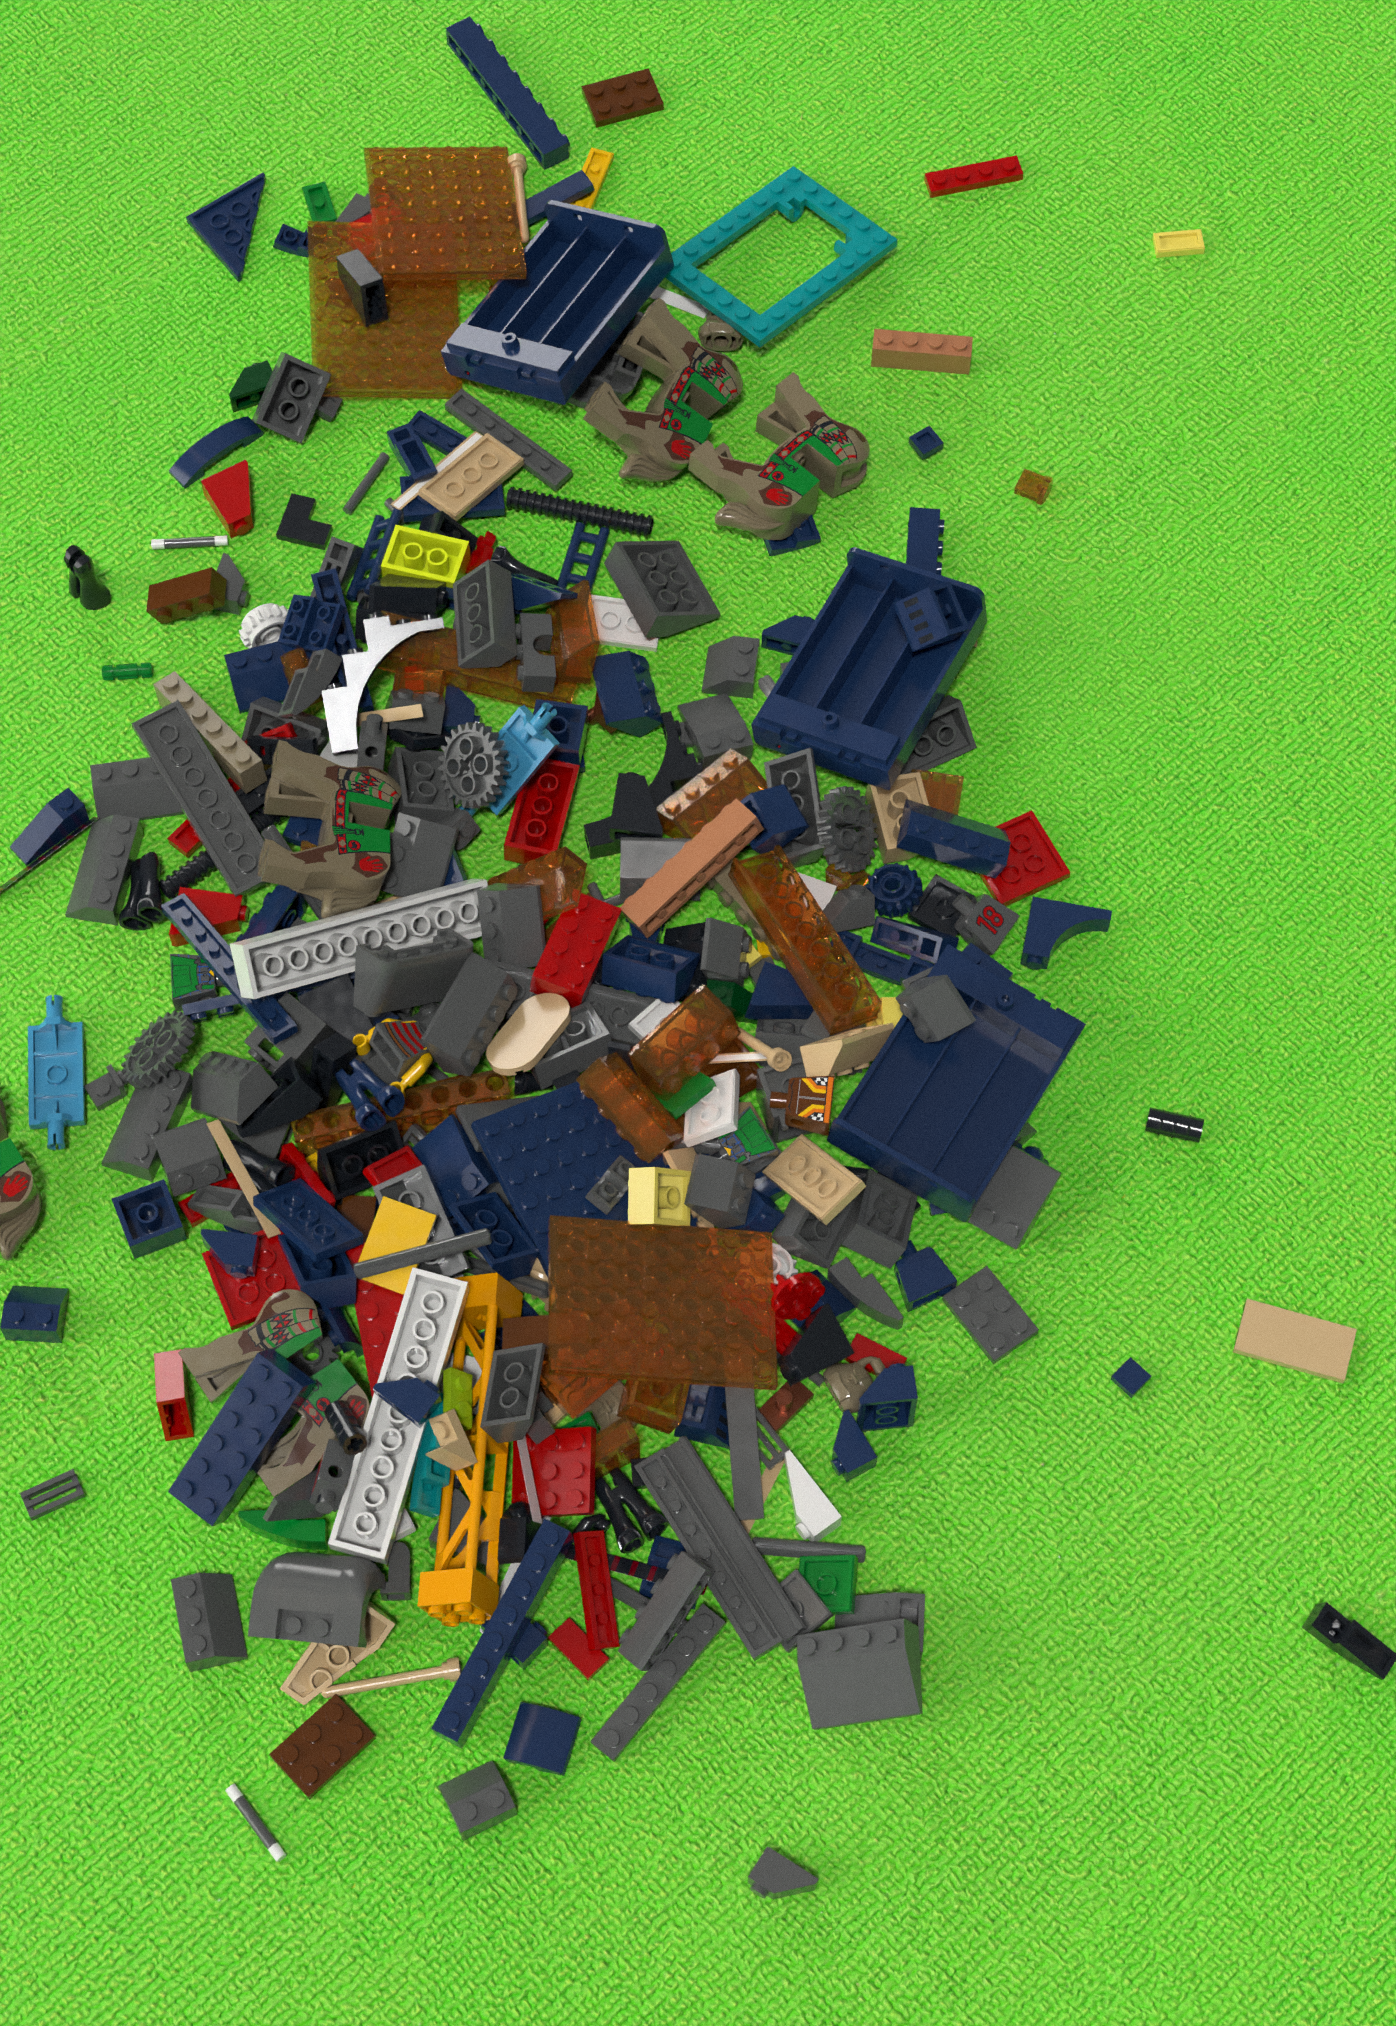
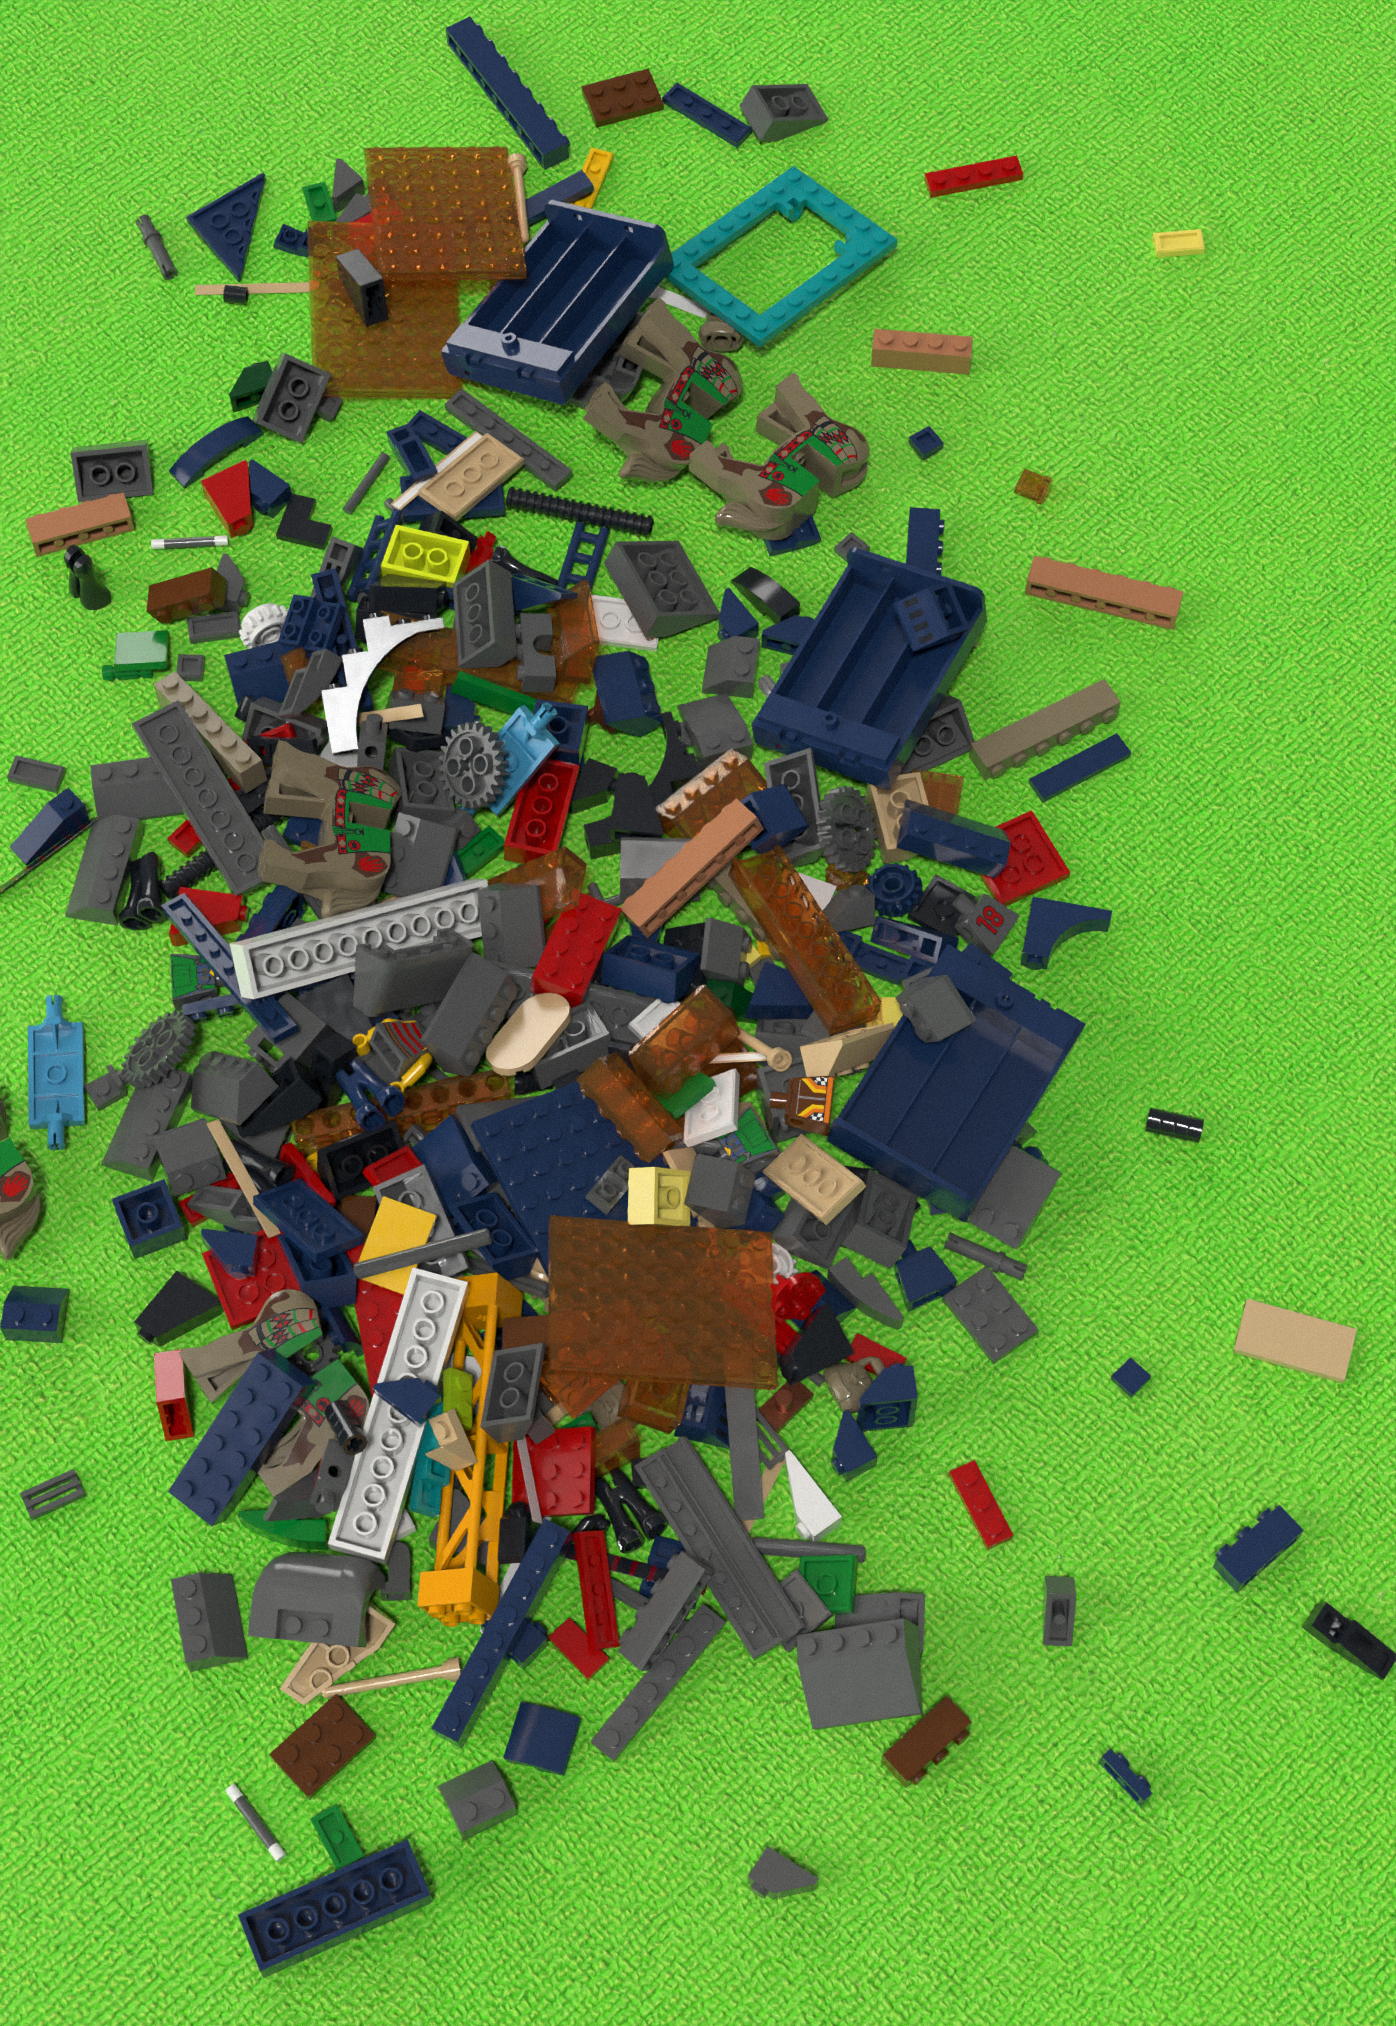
(36, 774): none -> dark grey tile
(80, 524): none -> nougat brick
(112, 470): none -> dark grey slope
(141, 651): none -> tile
(152, 239): none -> dark grey pin
(176, 1311): none -> black slope
(191, 667): none -> dark grey tile
(213, 627): none -> dark grey tile
(235, 294): none -> black hinge
(243, 707): none -> black hinge
(255, 288): none -> tan sticker
(268, 491): none -> dark blue slope
(335, 1908): none -> dark blue brick
(337, 1837): none -> green plate
(345, 185): none -> dark grey slope
(480, 850): none -> green plate
(490, 693): none -> green tile
(593, 786): none -> black slope
(707, 115): none -> dark blue tile
(735, 618): none -> dark blue slope
(766, 595): none -> black slope
(781, 110): none -> dark grey slope
(848, 542): none -> dark grey tile
(927, 1743): none -> reddish brown brick
(980, 1505): none -> red plate
(985, 1256): none -> dark grey pin
(1044, 730): none -> dark tan brick
(1058, 1610): none -> dark grey slope
(1079, 767): none -> dark blue tile
(1104, 592): none -> nougat brick
(1118, 1768): none -> dark blue plate
(1257, 1547): none -> dark blue brick

